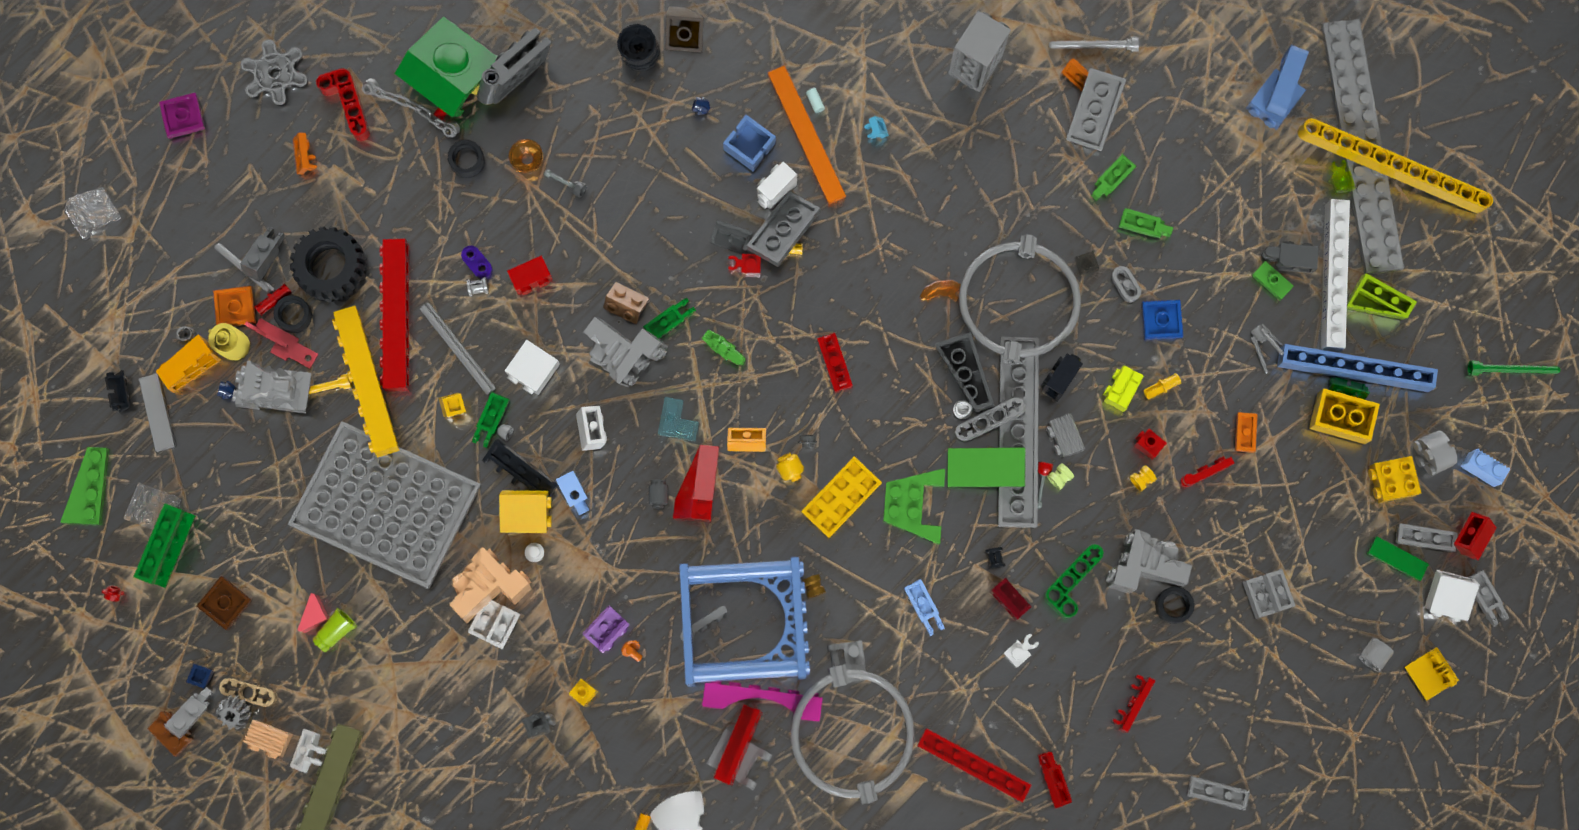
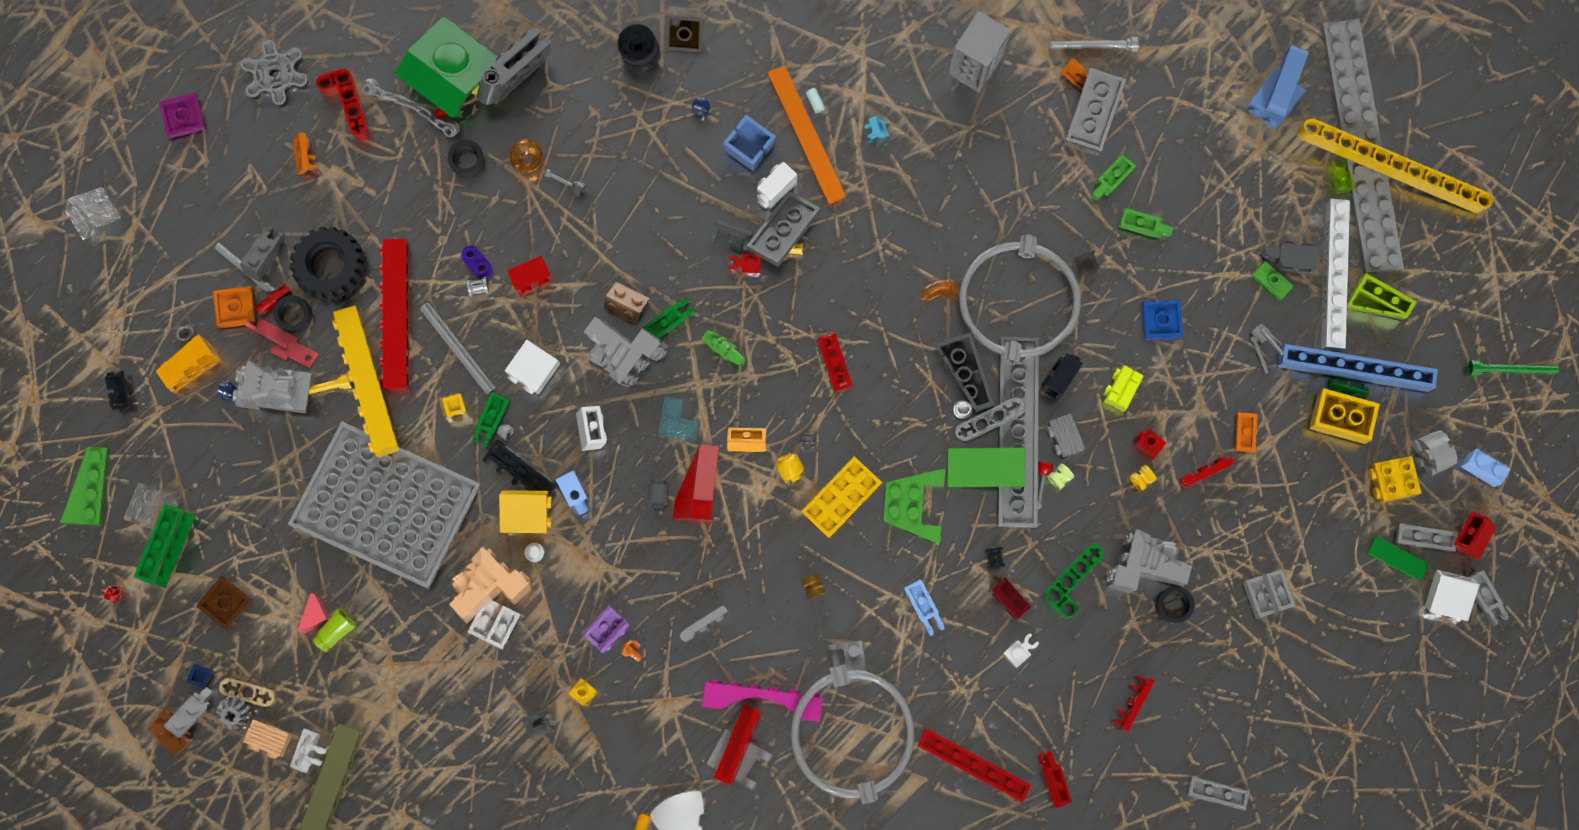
(157, 412): light grey tile -> none
(228, 341): light yellow piece -> none
(753, 669): medium blue arch -> none
(1126, 284): light grey plate -> none
(1162, 386): yellow axle -> none
(1376, 654): light grey piece -> none
(1431, 673): yellow hinge -> none

